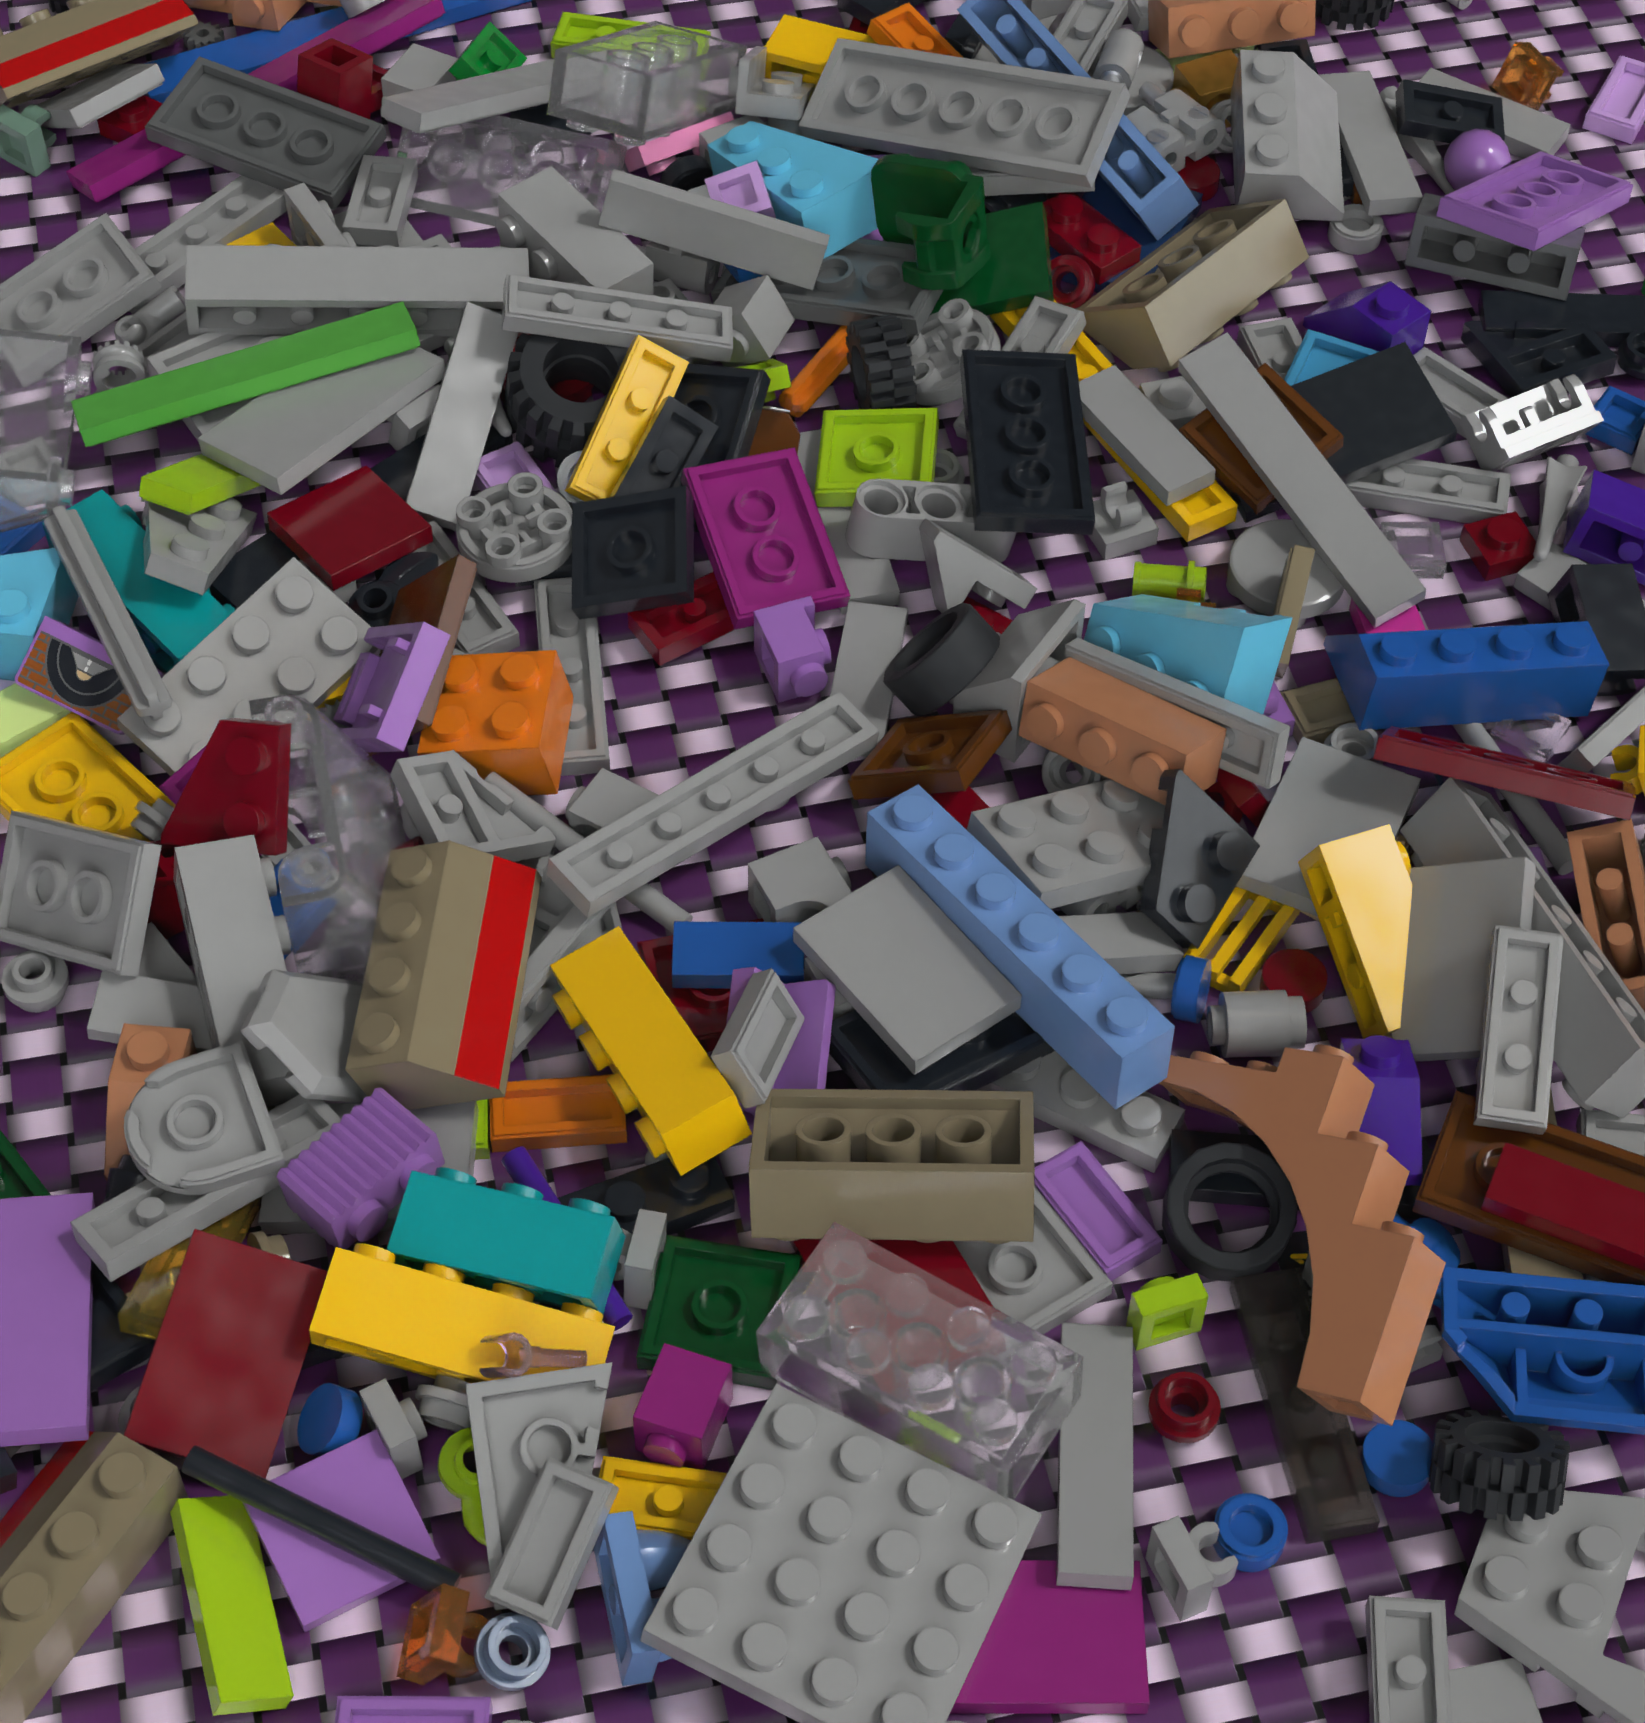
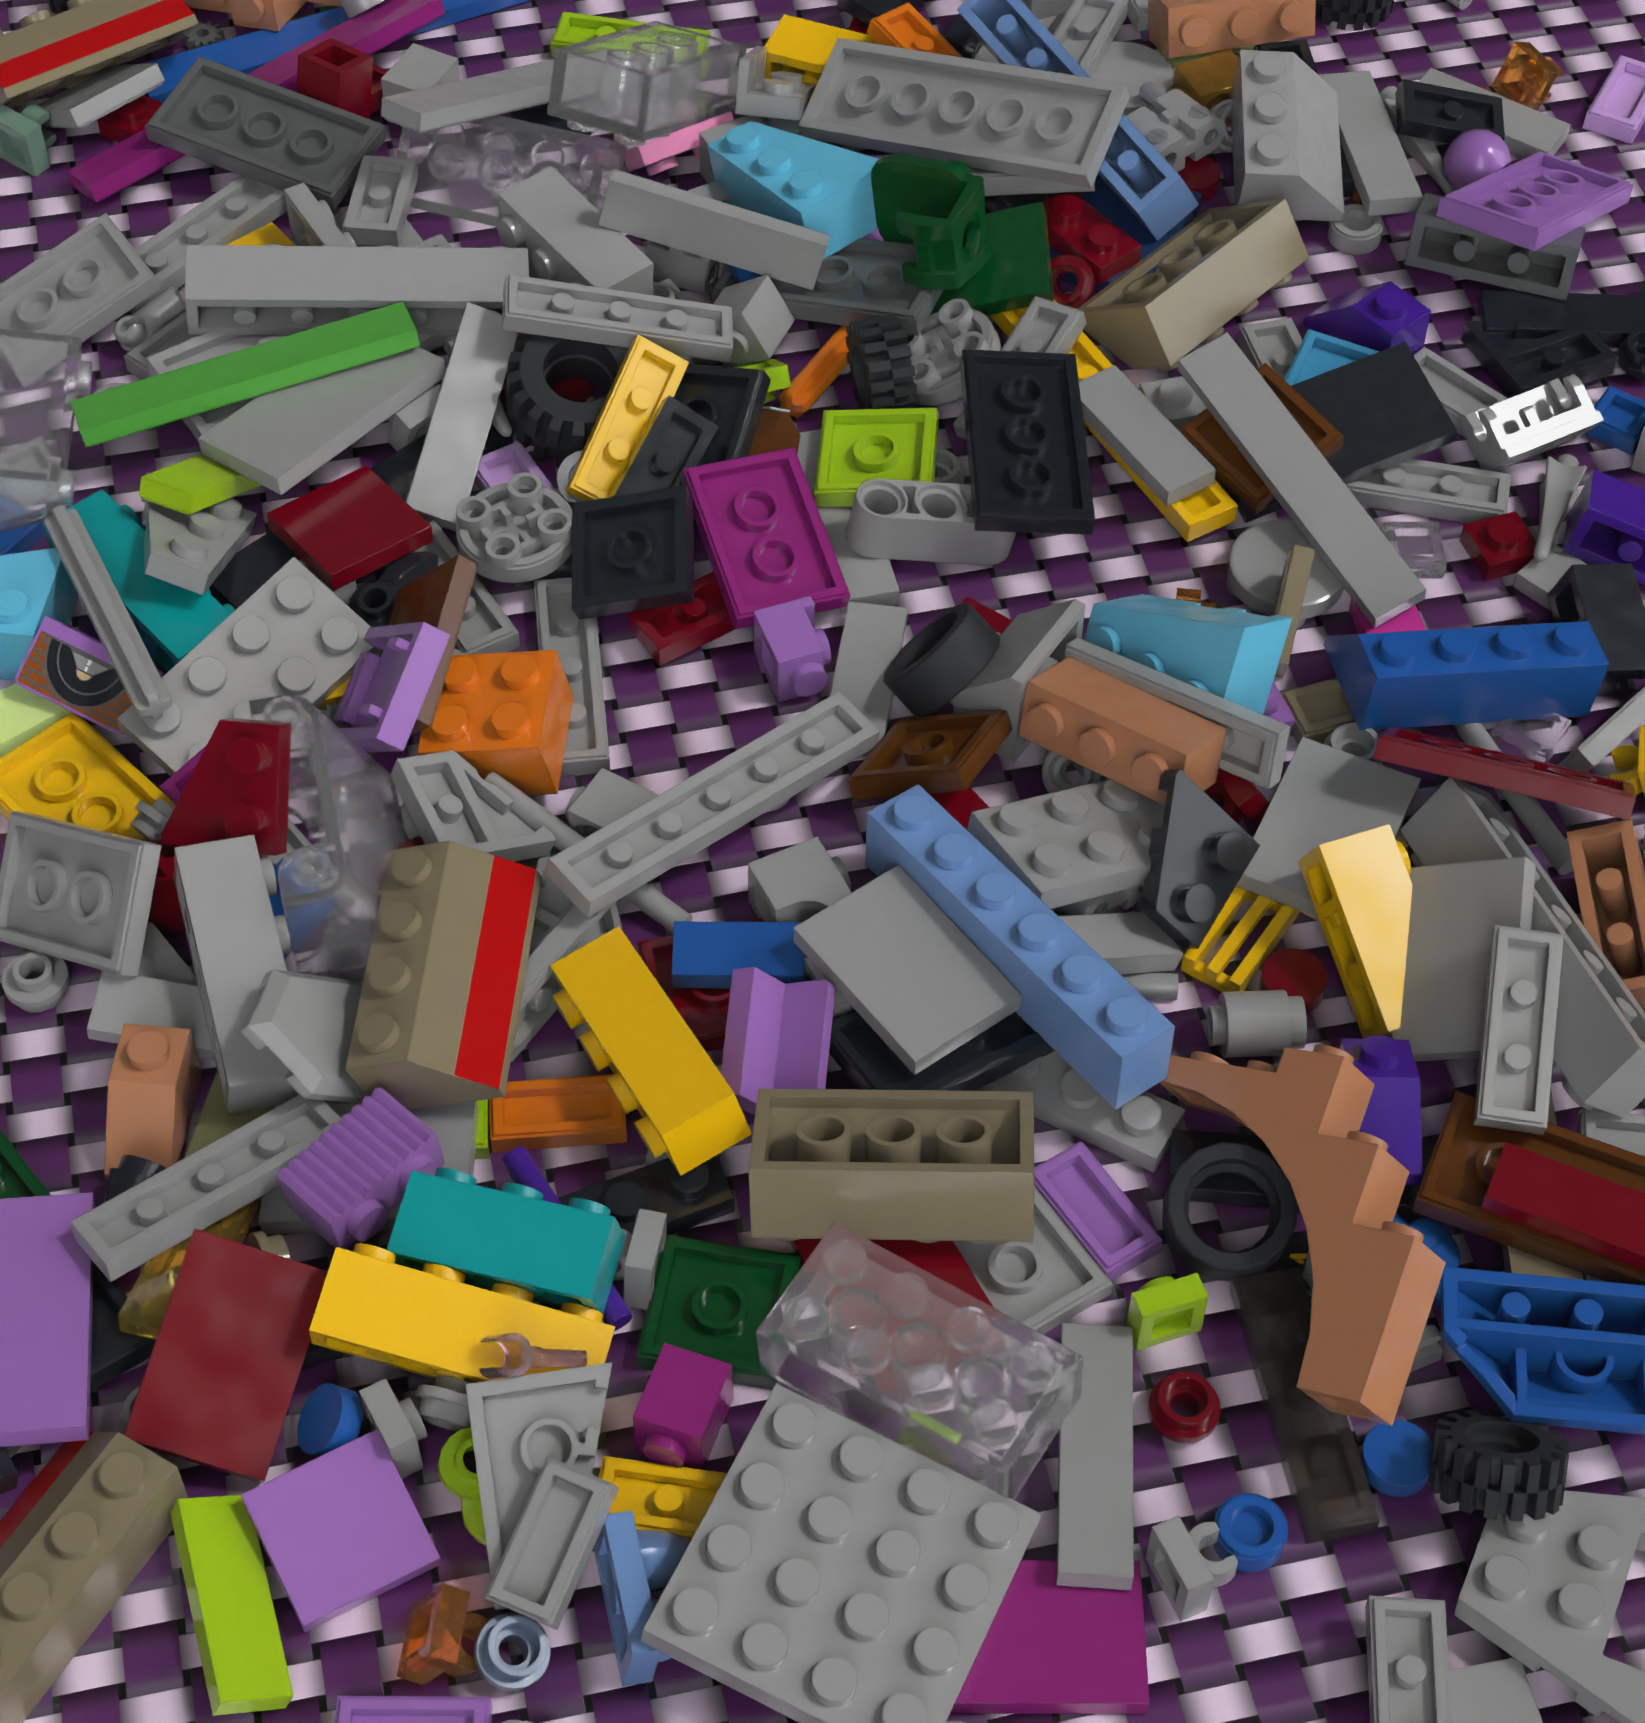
(117, 355): light grey bush -> none
(202, 1124): light grey tile -> none
(317, 1520): black bar -> none
(486, 54): green plate -> none
(687, 172): black tile -> none
(742, 188): lavender tile -> none
(758, 1038): light grey tile -> none
(958, 567): light grey slope -> none
(1120, 57): light grey piece -> none
(1121, 522): light grey tile -> none
(1165, 579): lime pin -> none
(1191, 989): blue tile -> none

